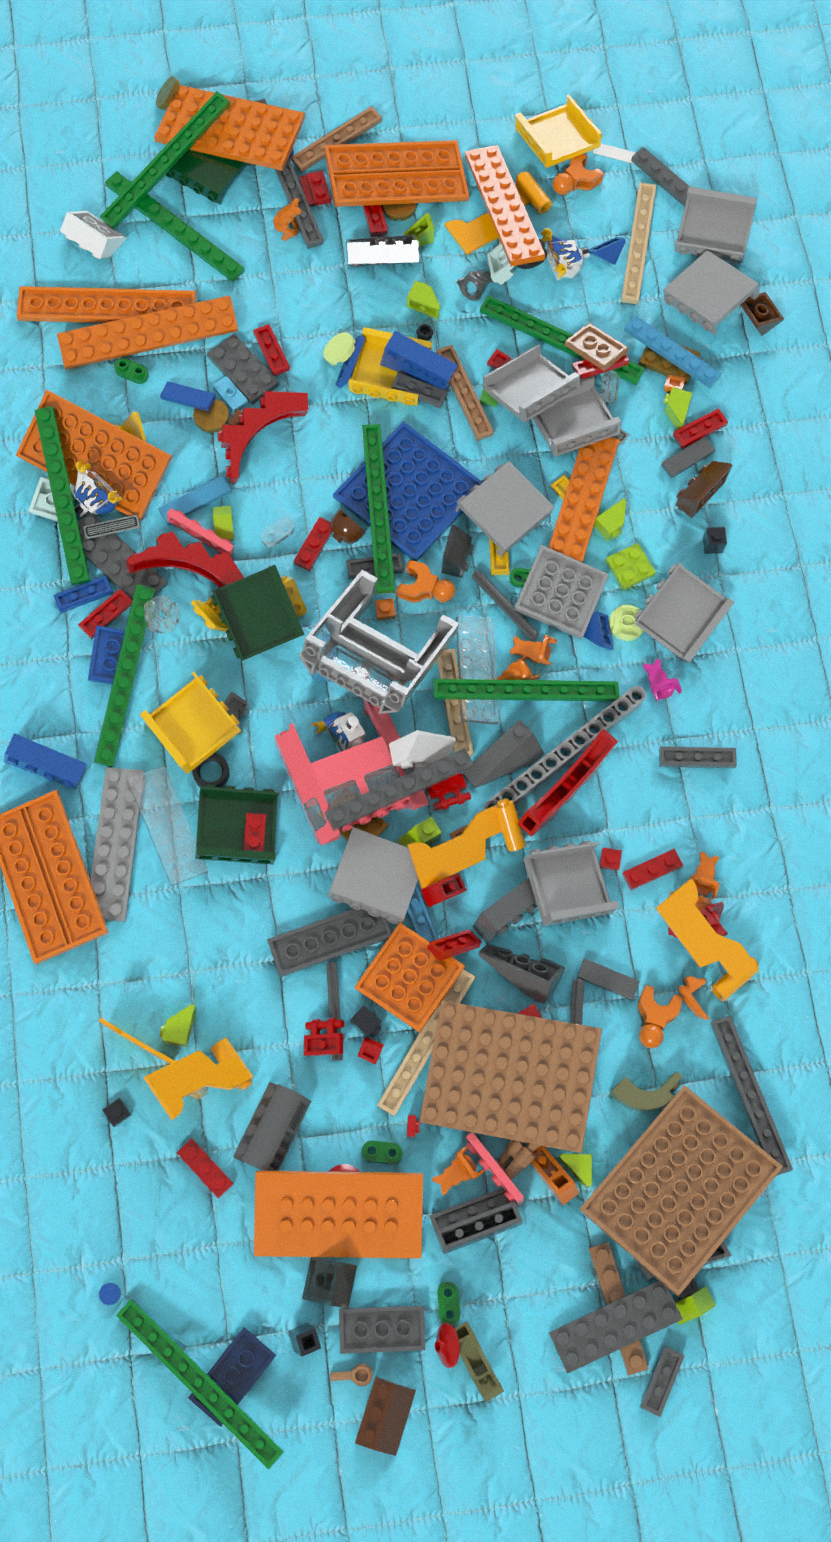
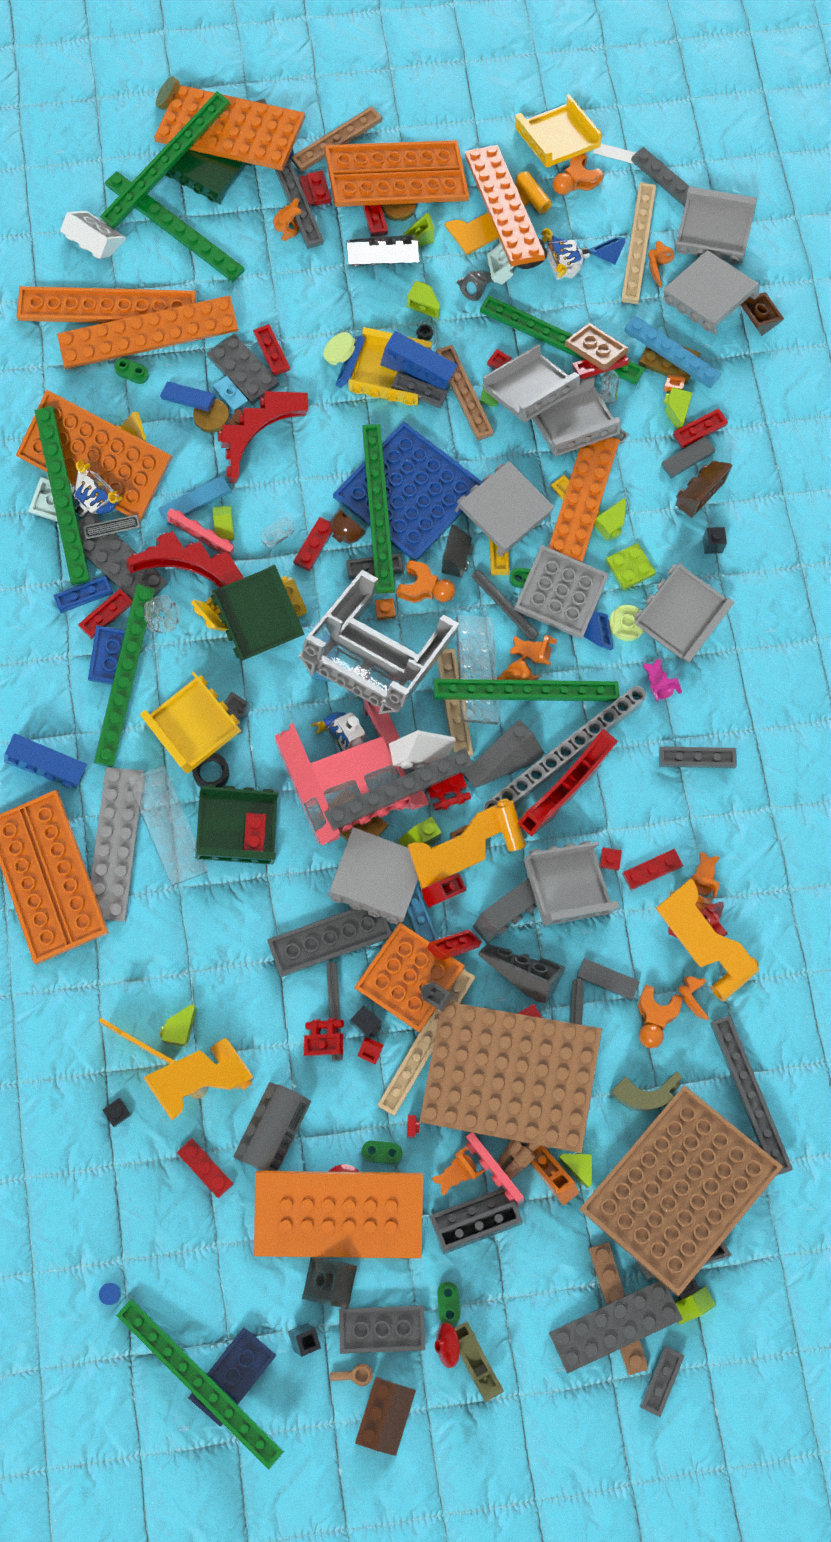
(436, 995): none -> dark grey plate
(661, 253): none -> orange hair

